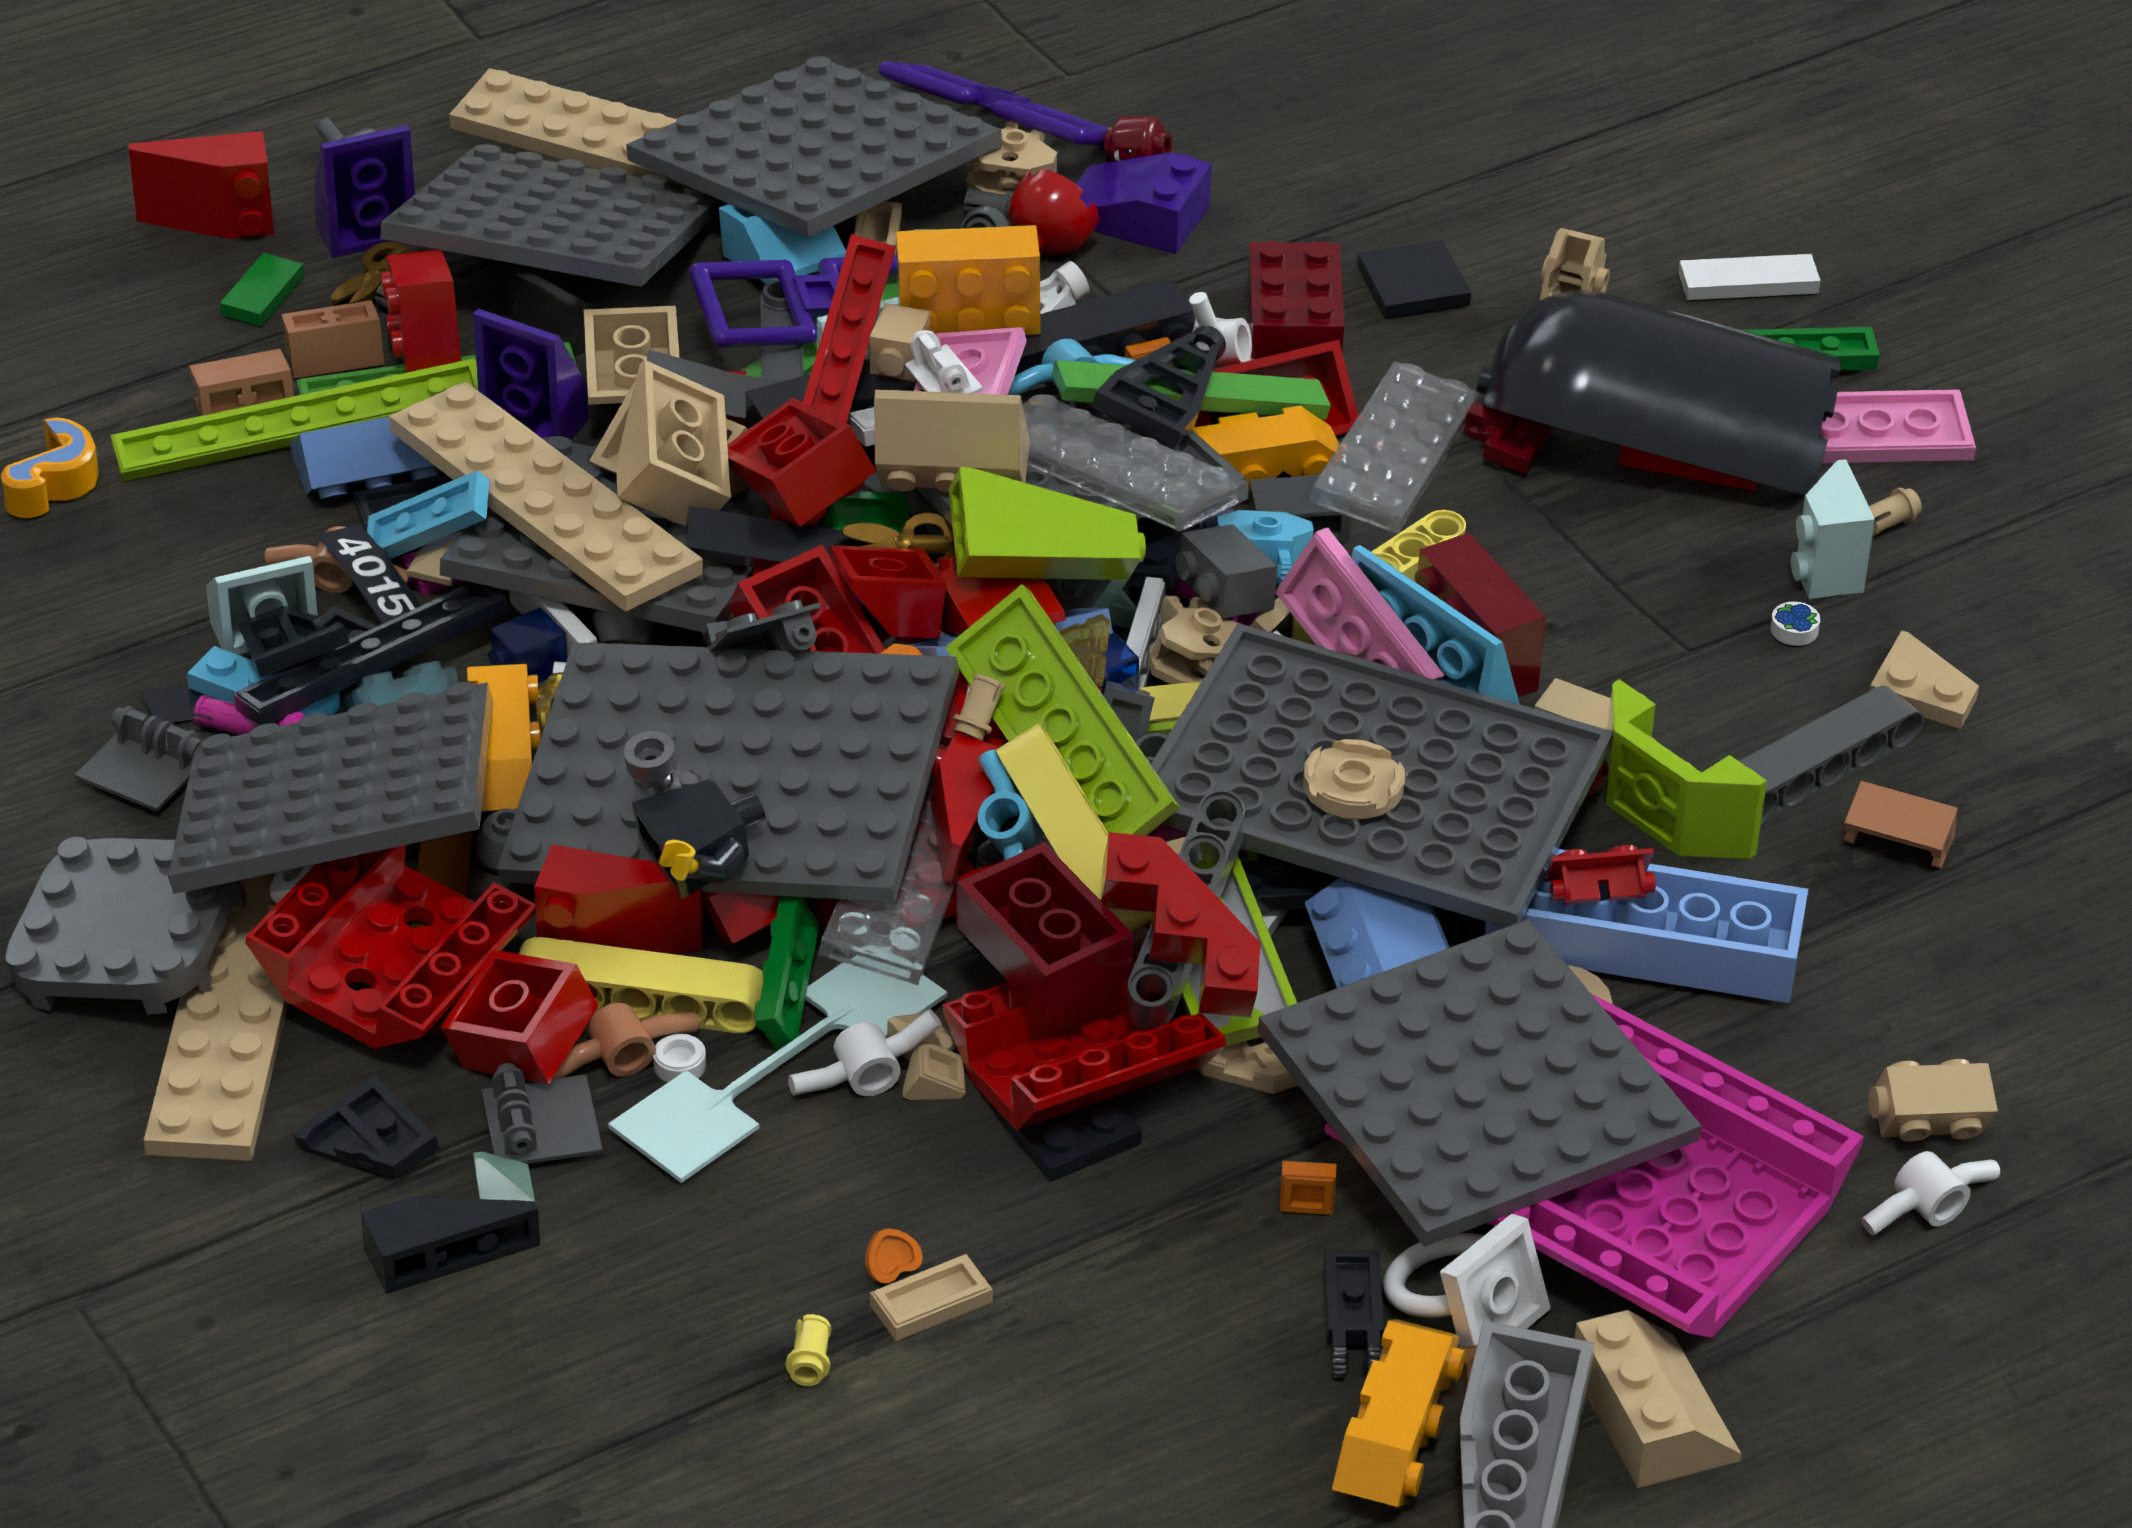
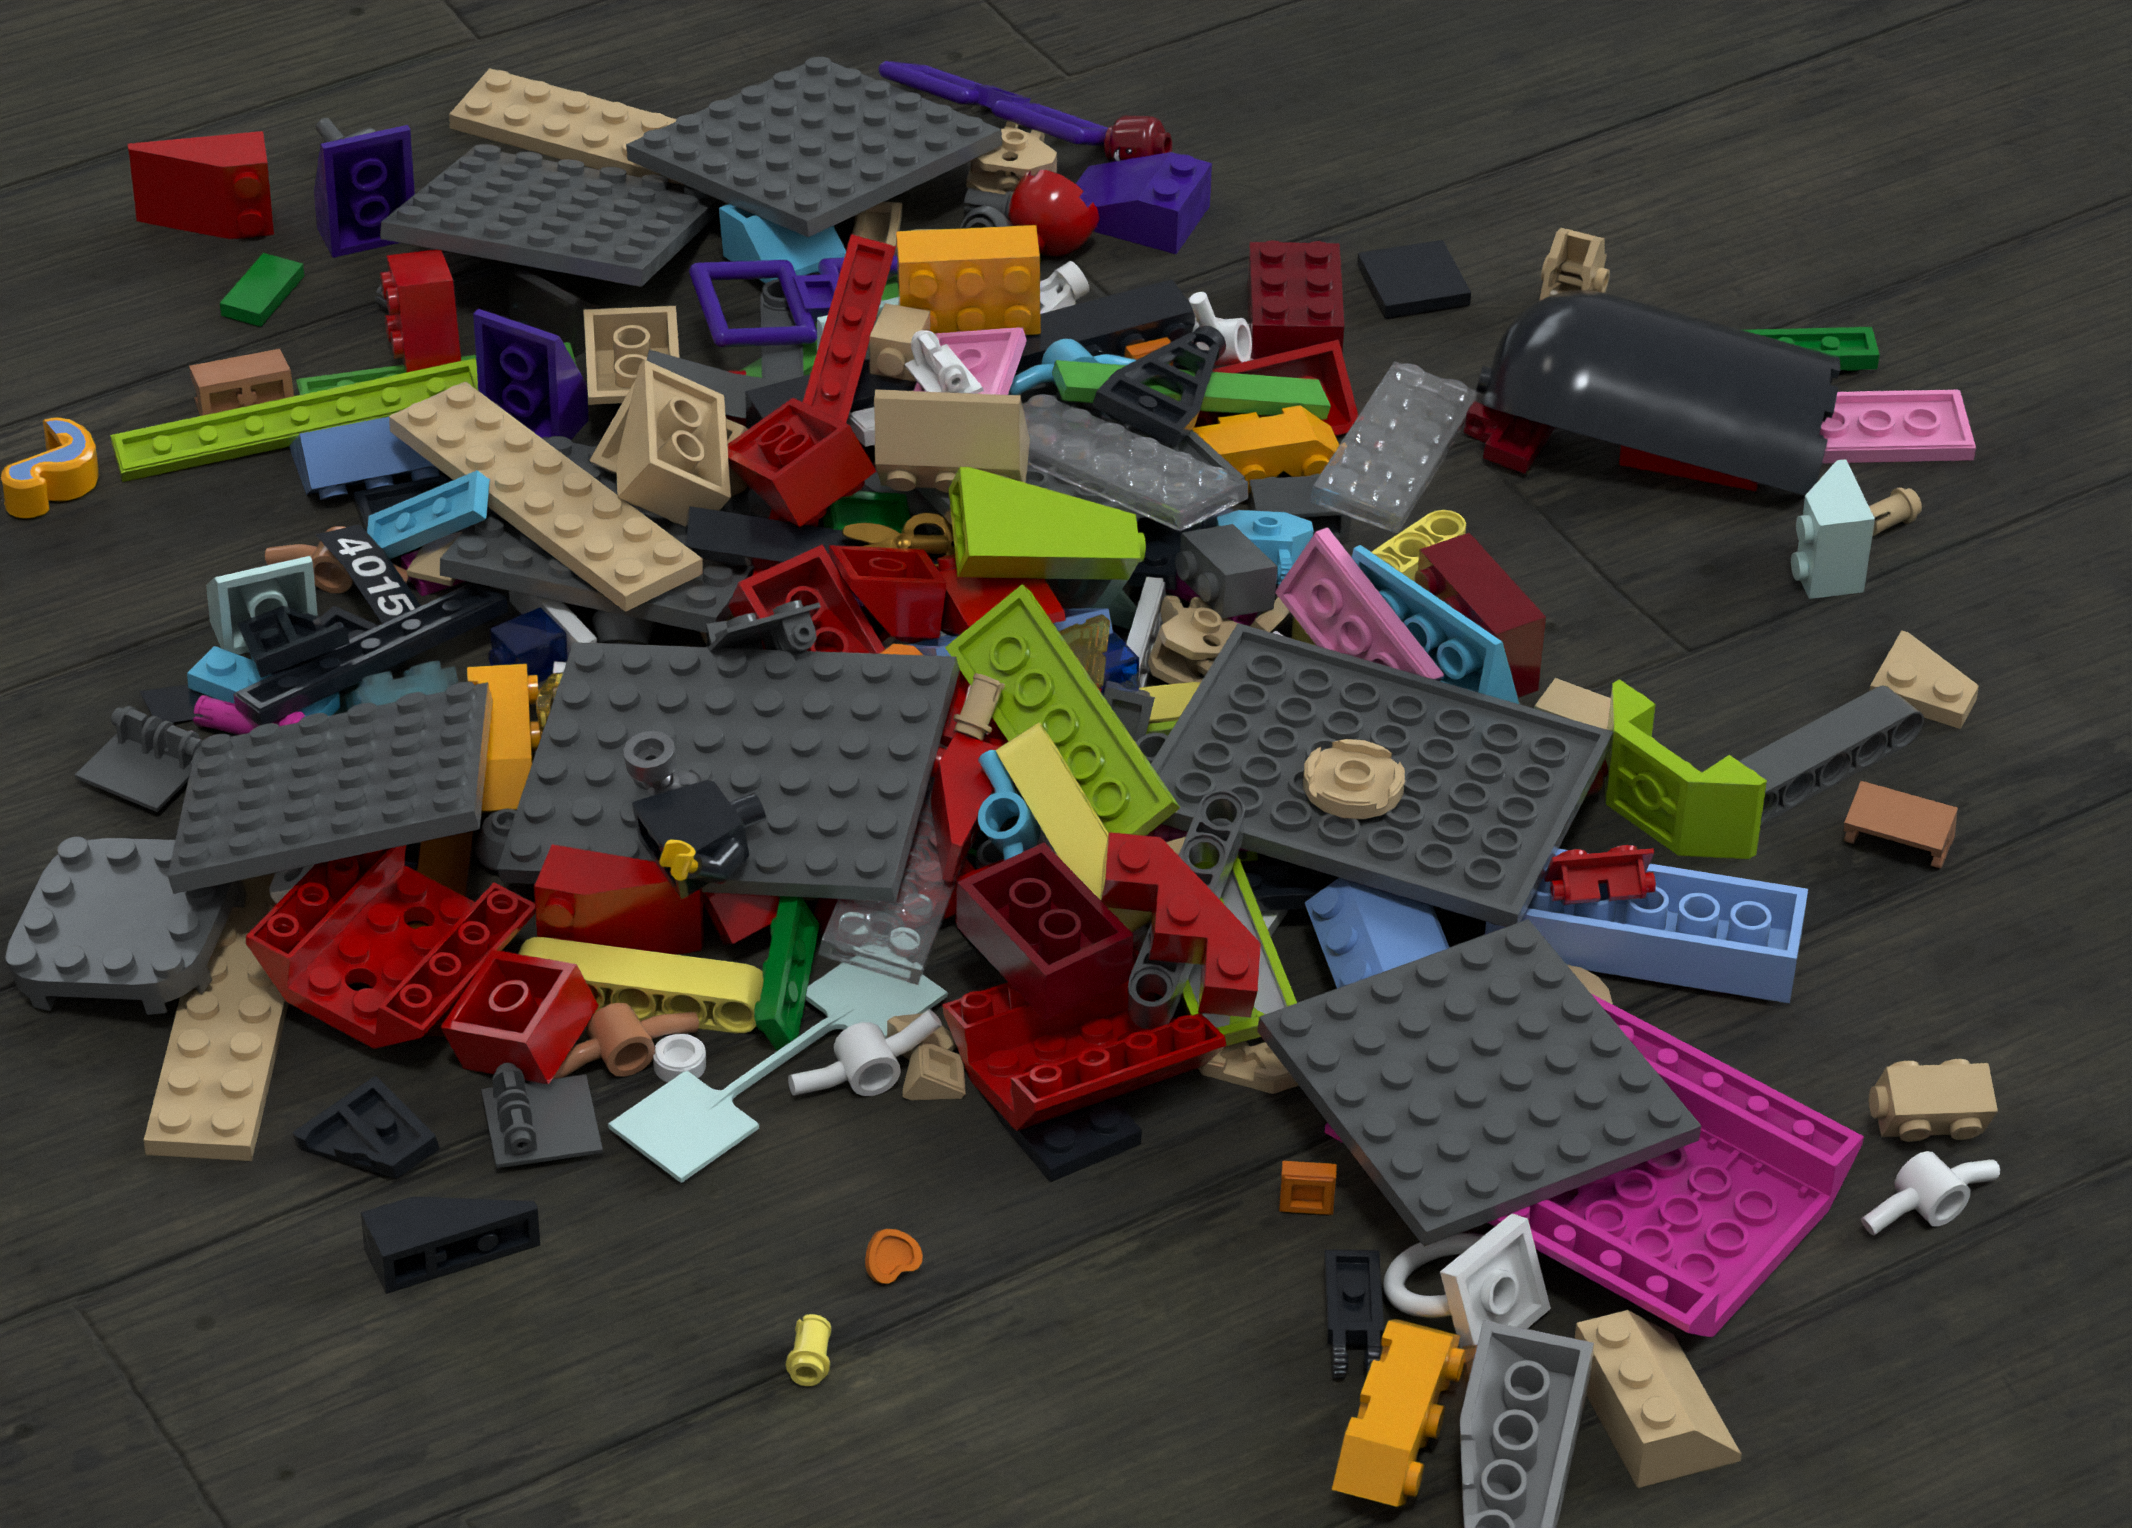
(333, 339): nougat hinge -> none
(366, 284): pearl gold piece -> none
(502, 1178): sand green slope -> none
(931, 1297): tan tile -> none
(1749, 277): white tile -> none
(1795, 623): tile -> none

